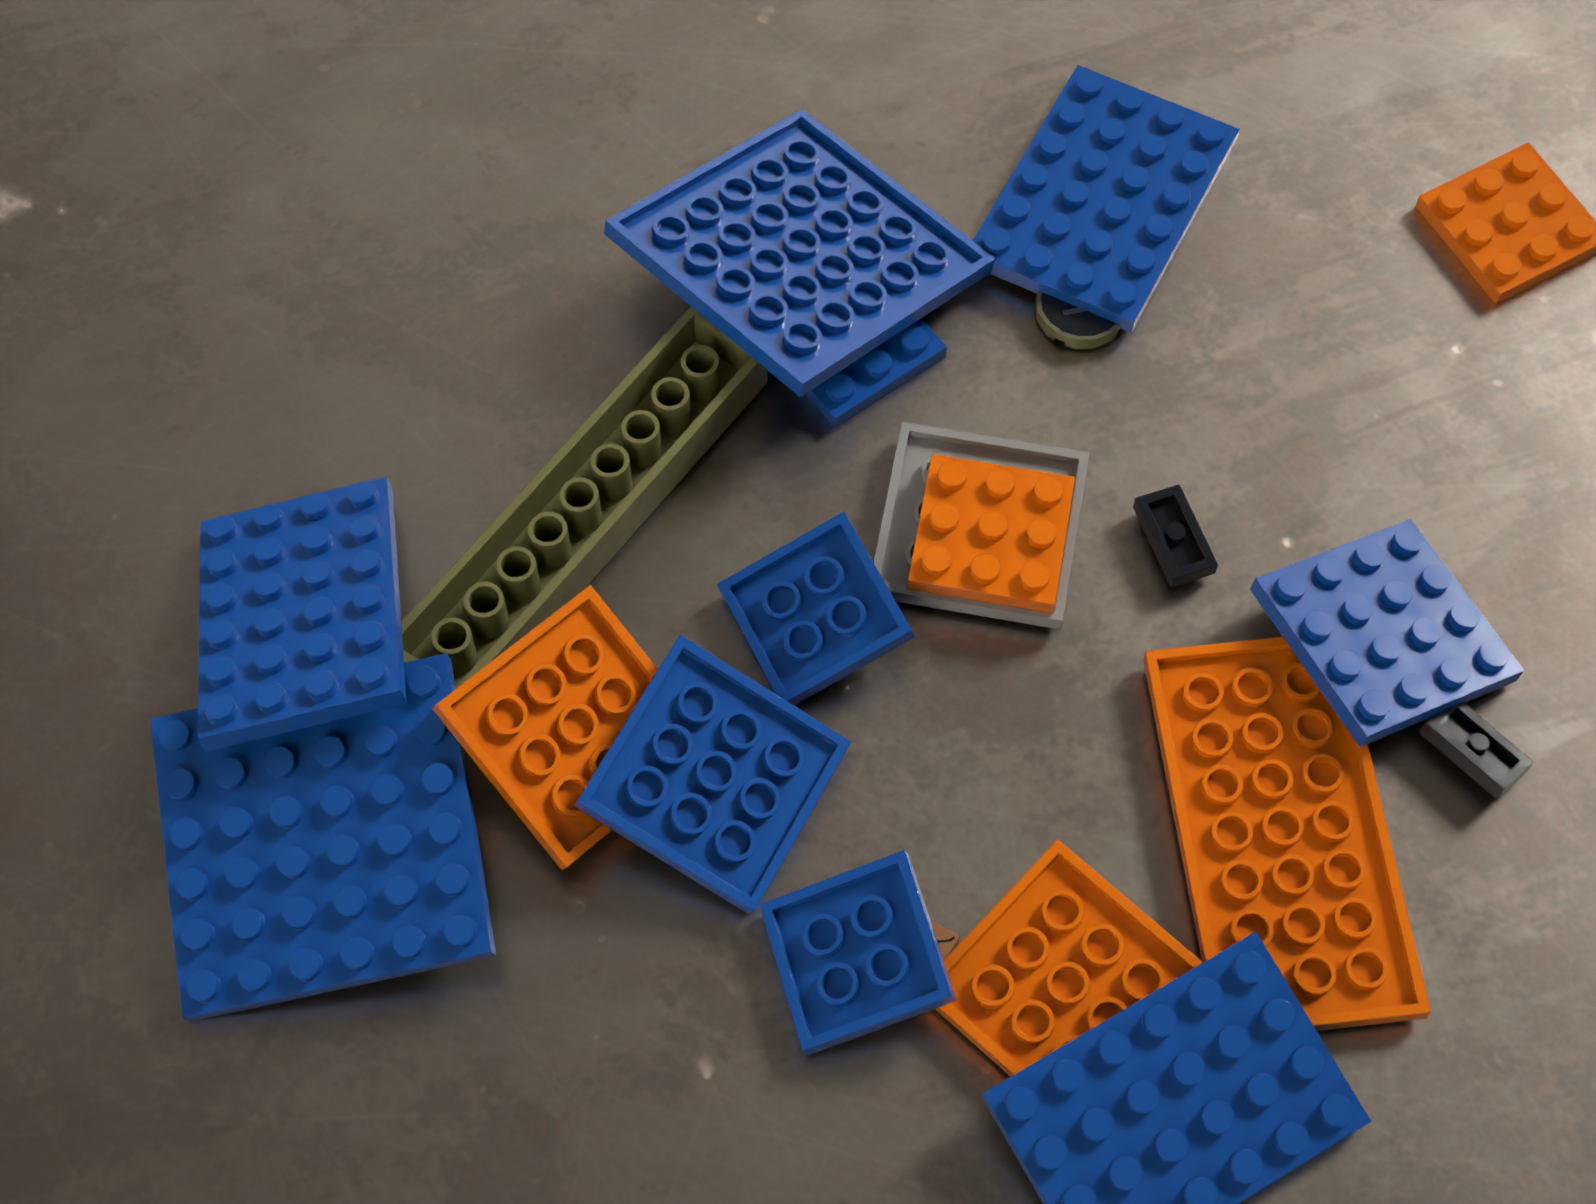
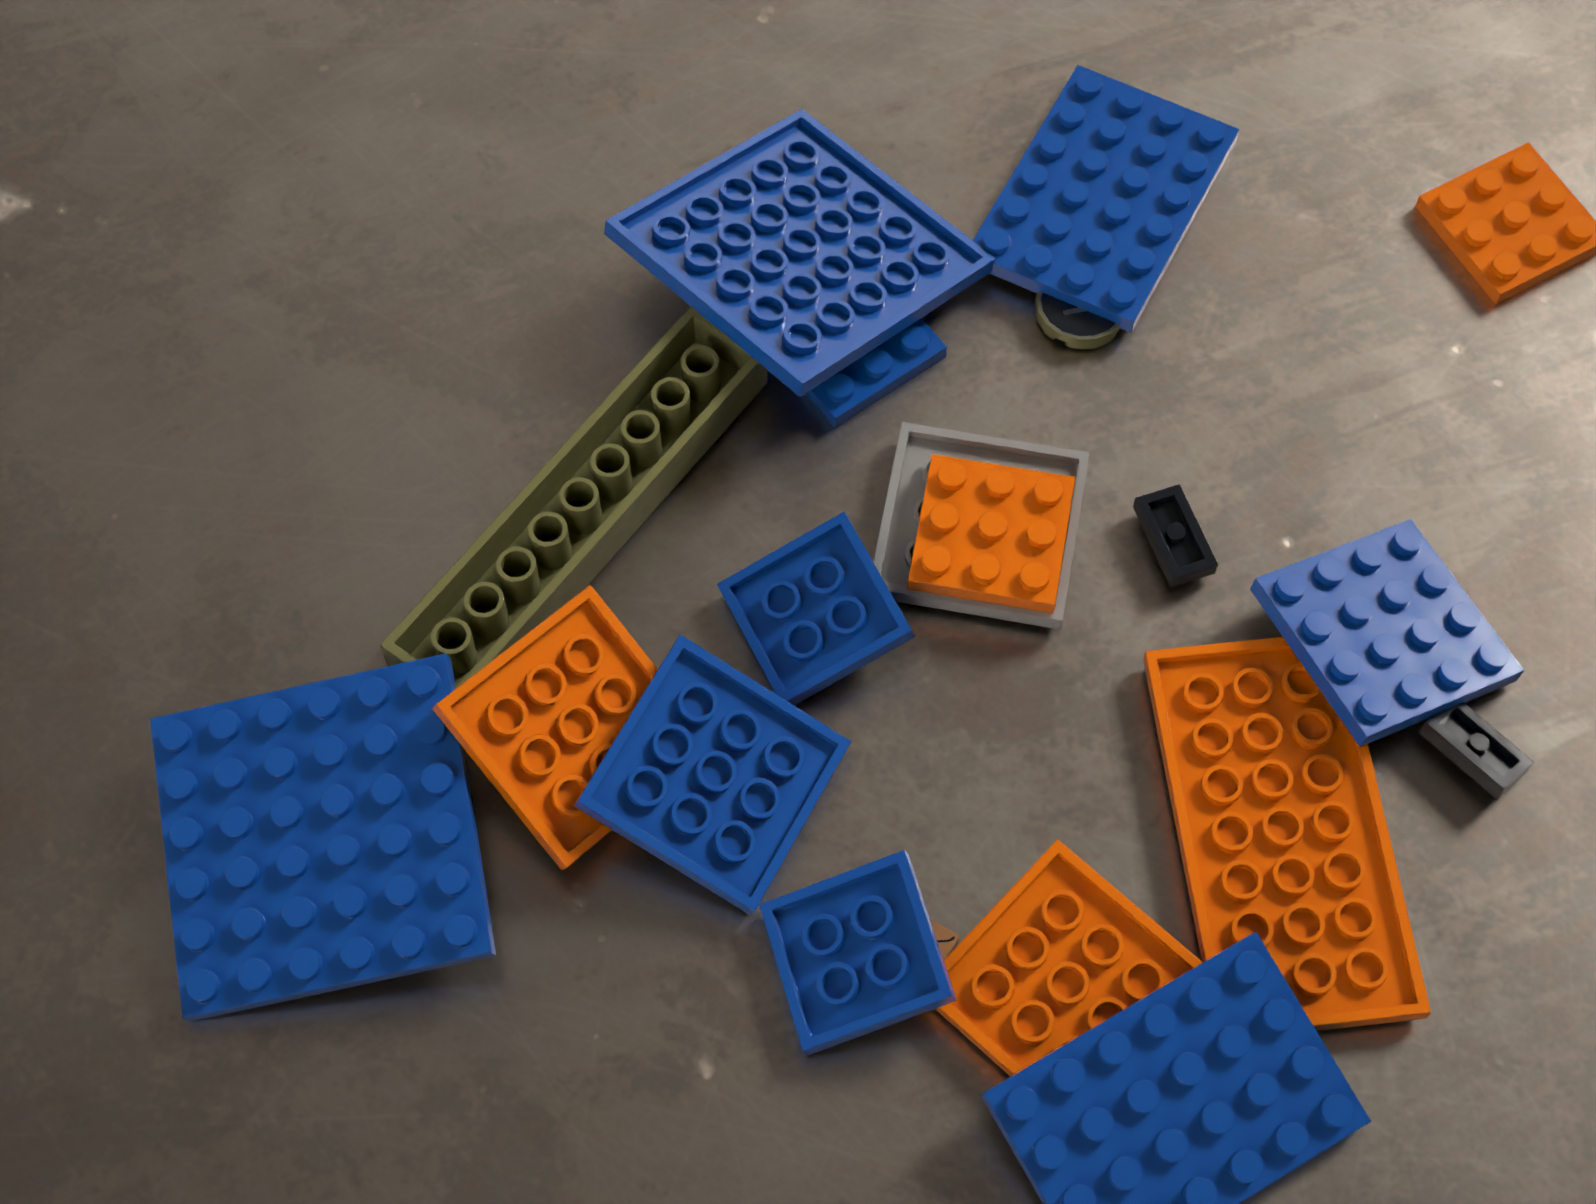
(299, 615): blue plate -> none

